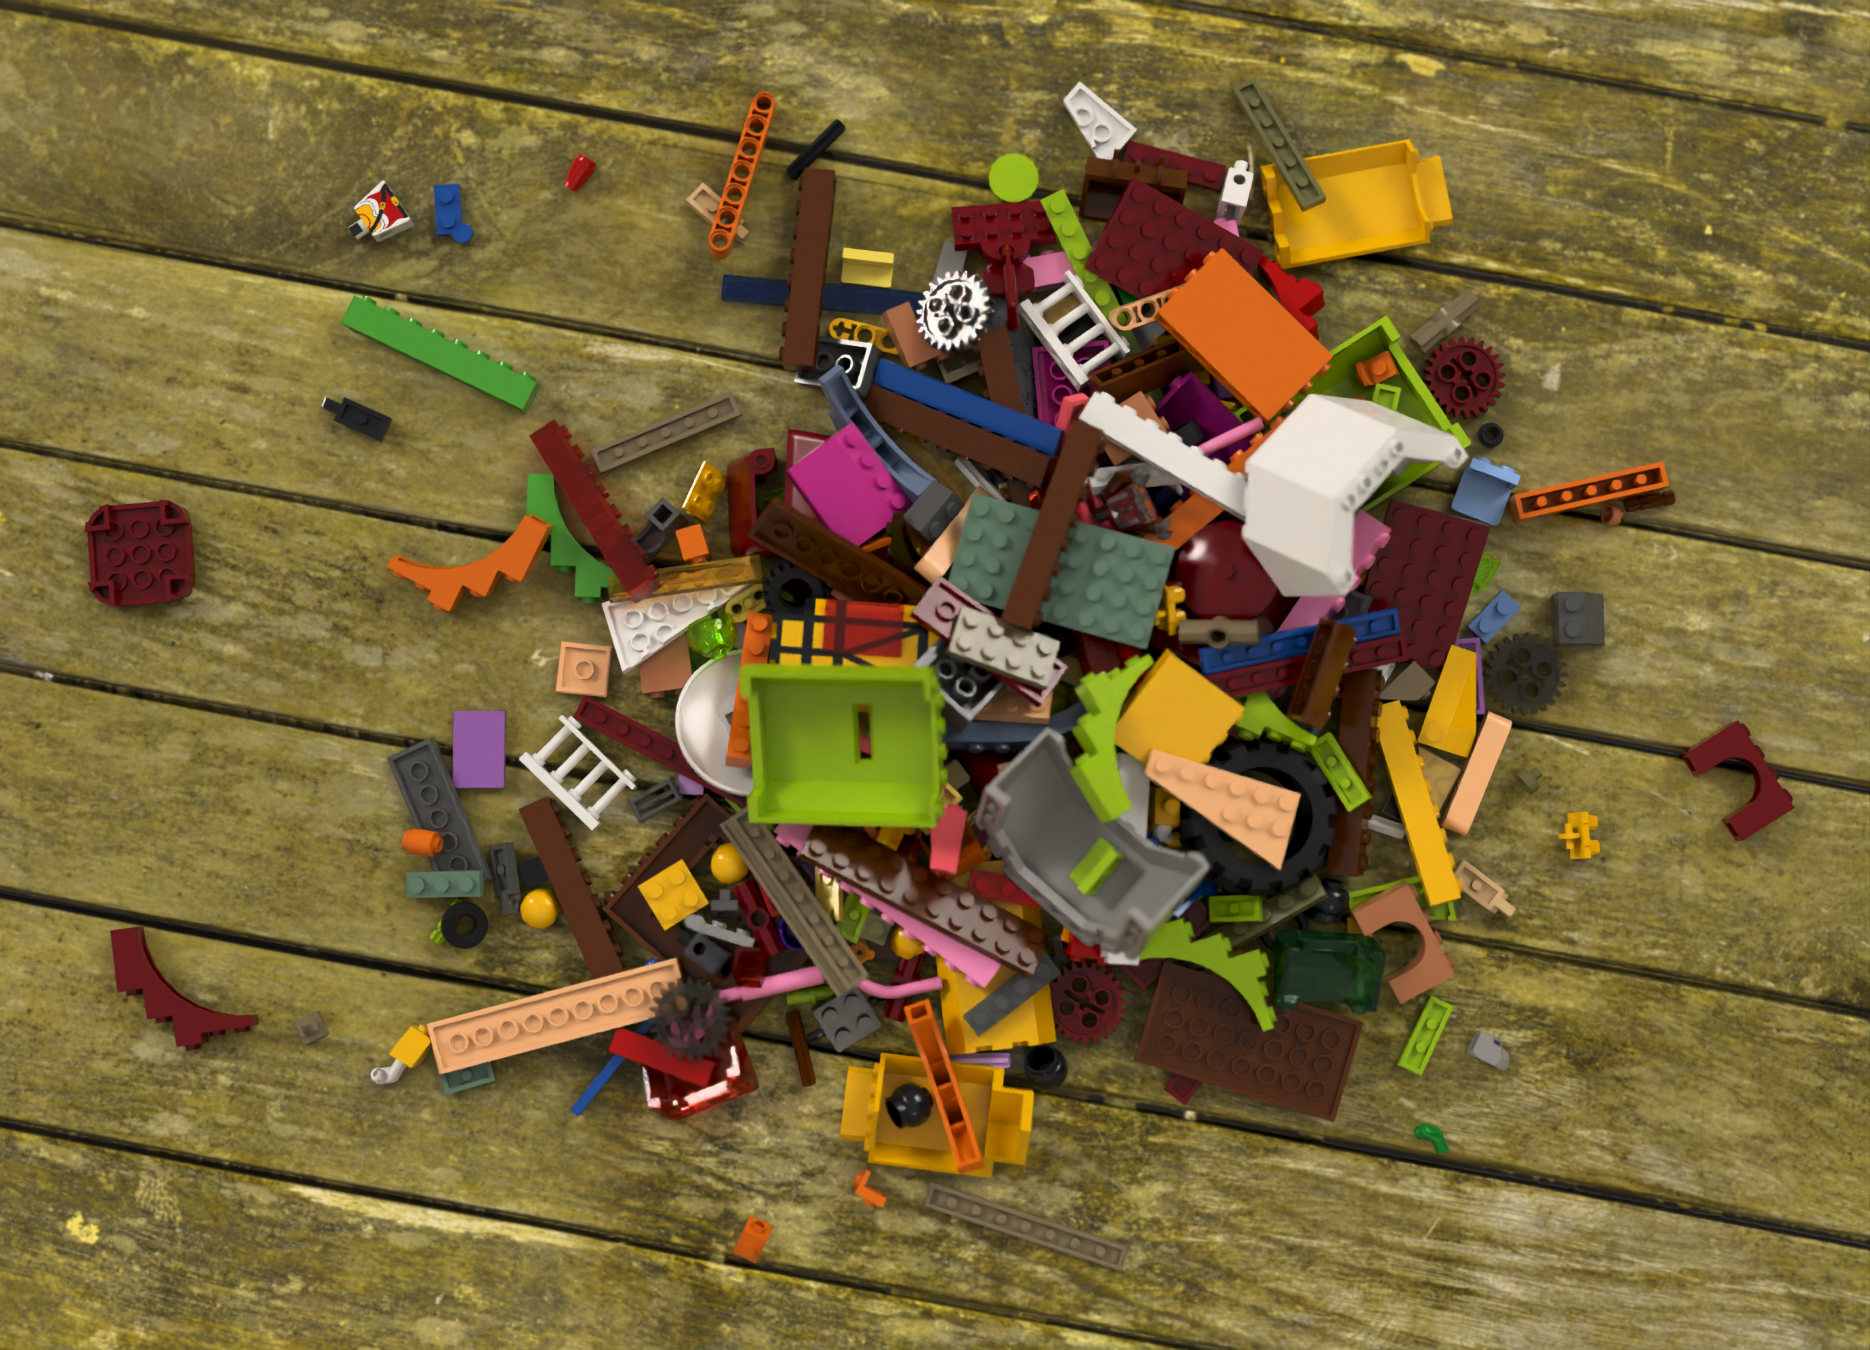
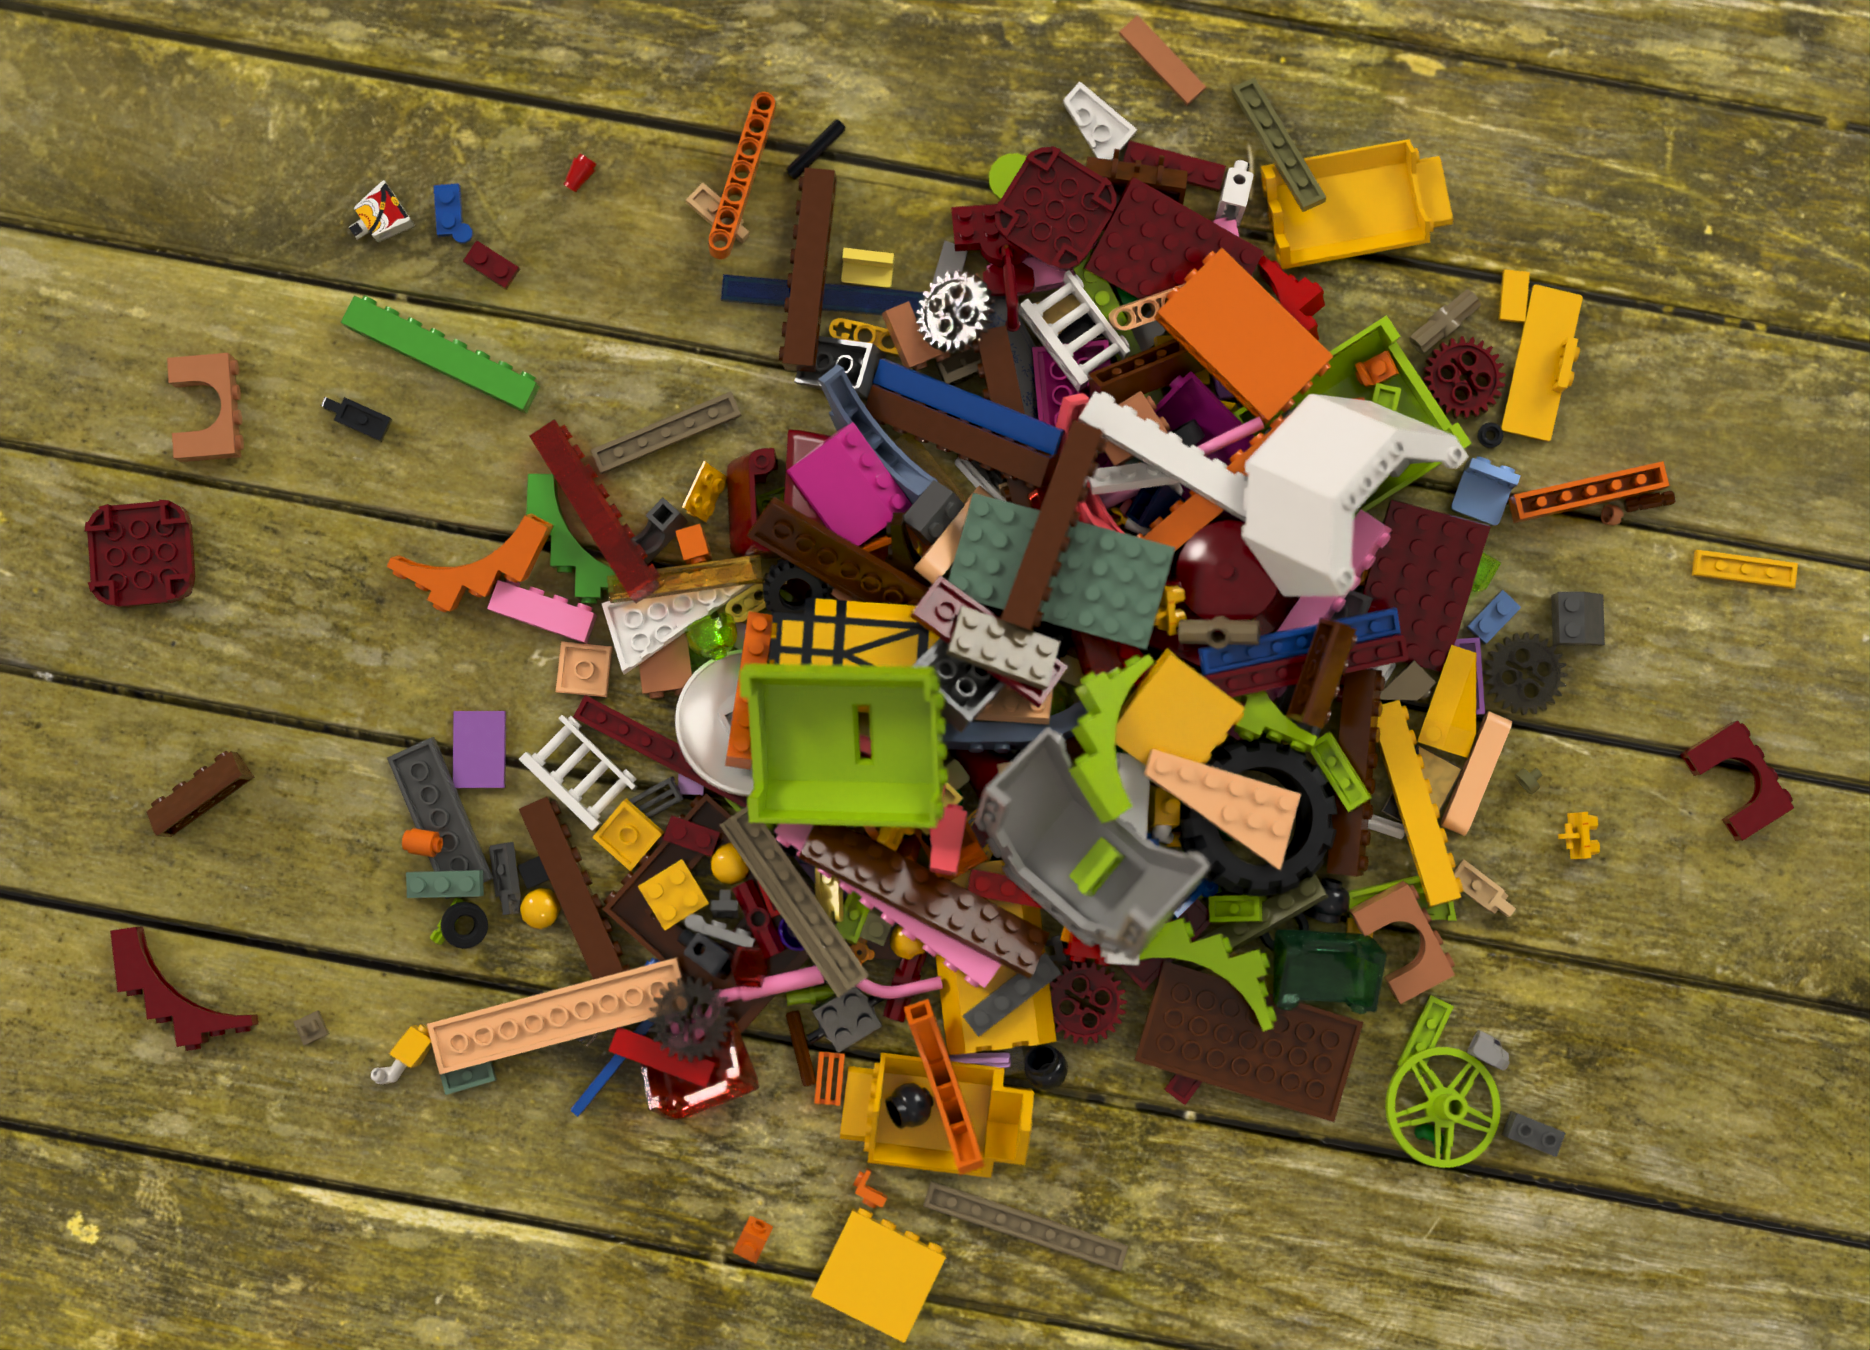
(199, 794): none -> reddish brown slope
(222, 437): none -> nougat arch
(491, 265): none -> dark red plate
(541, 611): none -> bright pink brick
(628, 834): none -> yellow plate
(691, 836): none -> dark red plate
(827, 1101): none -> orange tile
(863, 628): clear red piece -> none
(879, 1274): none -> yellow panel
(1055, 208): none -> dark red plate
(1131, 504): torso -> none
(1162, 60): none -> nougat tile
(1443, 1107): none -> lime wheel
(1514, 296): none -> yellow tile
(1533, 1133): none -> dark grey brick
(1543, 363): none -> yellow bracket
(1744, 569): none -> yellow tile

